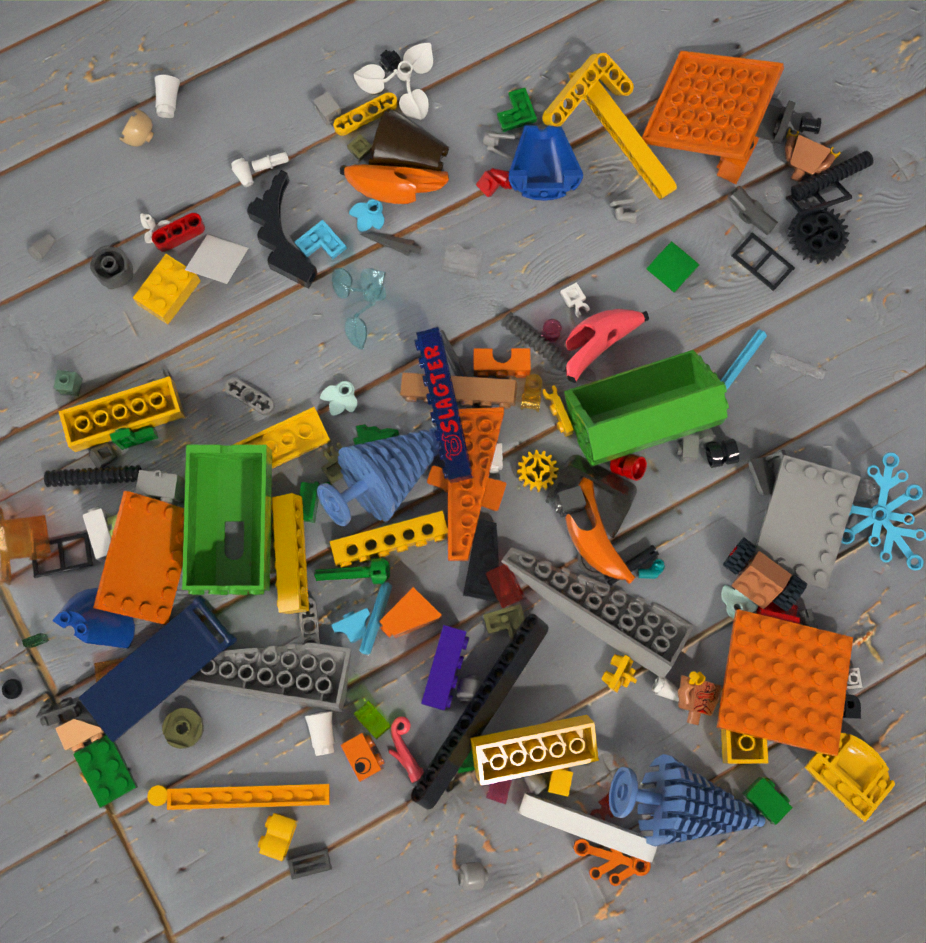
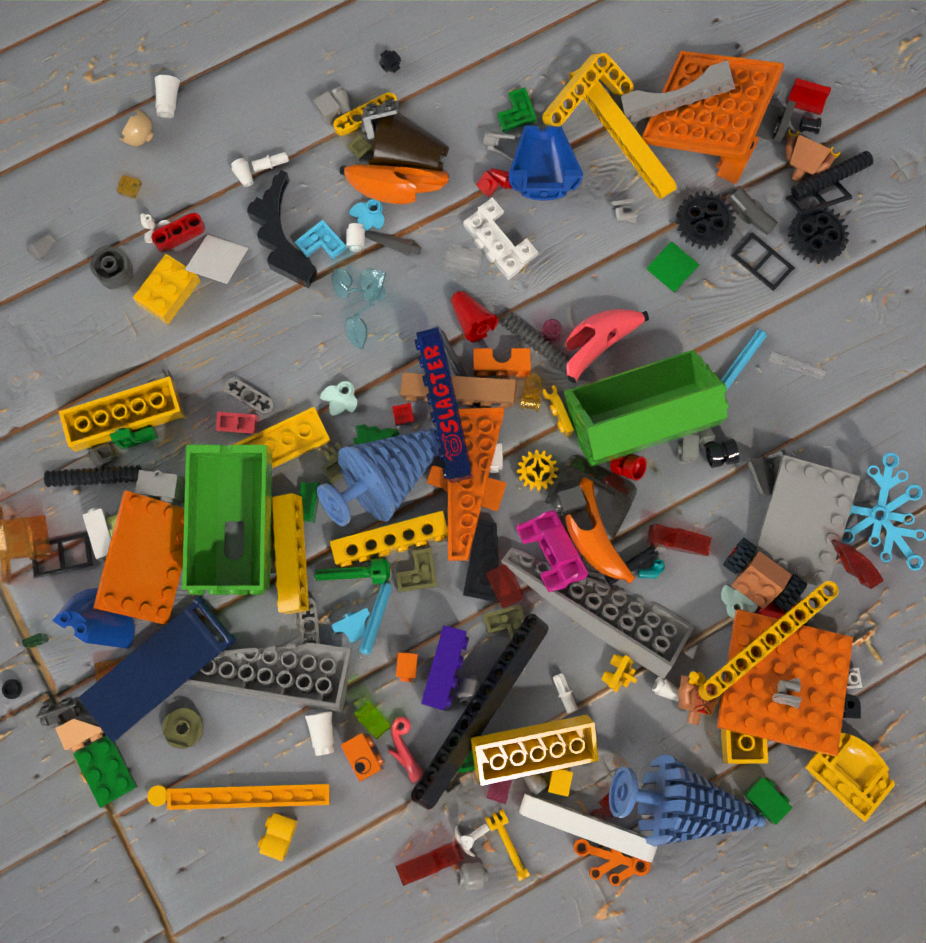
(68, 383): sand green brick -> none
(129, 187): none -> clear yellow tile
(236, 422): none -> coral hinge
(327, 859): dark grey tile -> none
(341, 97): none -> light grey cone
(355, 237): none -> white brick
(375, 111): none -> dark grey bracket
(403, 414): none -> red plate
(407, 666): none -> orange brick
(409, 615): orange slope -> none
(417, 58): white plant -> none
(423, 575): none -> olive plate
(429, 862): none -> clear red slope
(468, 840): none -> white plant
(473, 316): none -> red cone
(495, 243): none -> white bracket
(499, 825): none -> yellow hinge
(557, 548): none -> dark pink bracket
(565, 693): none -> white axle
(574, 297): white plate -> none
(678, 540): none -> clear red slope
(700, 205): none -> black gear
(713, 81): none -> light grey arch
(777, 636): none -> yellow beam
(782, 697): none -> light grey piece
(809, 96): none -> red panel
(857, 565): none -> clear red slope

